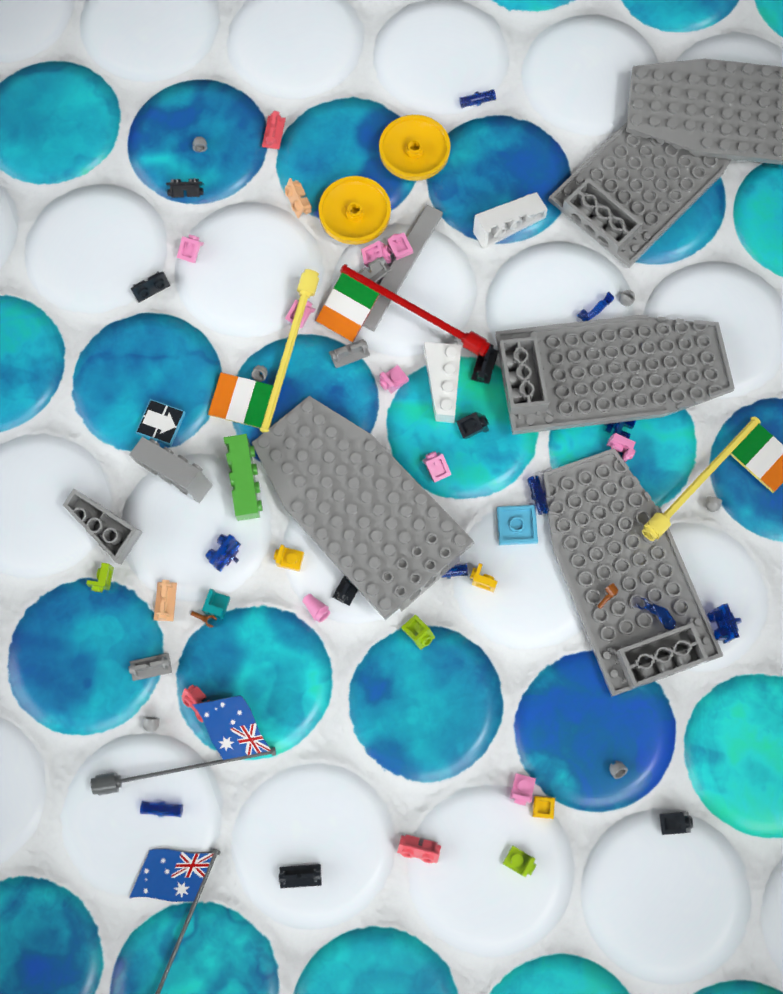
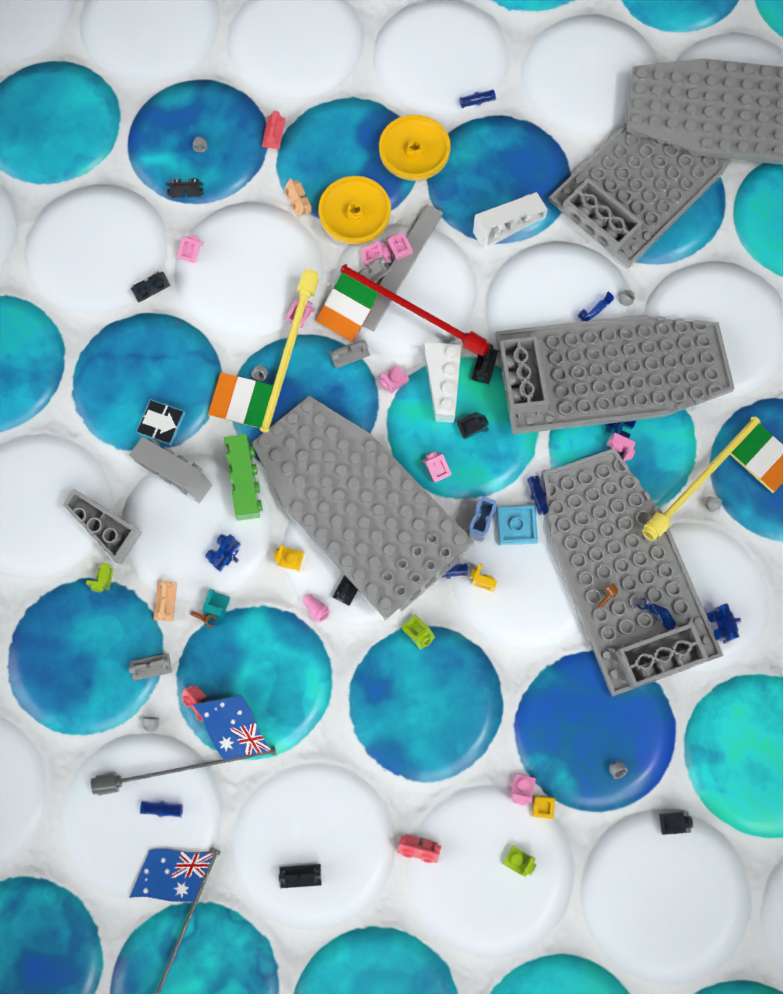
(483, 516): none -> medium blue brick

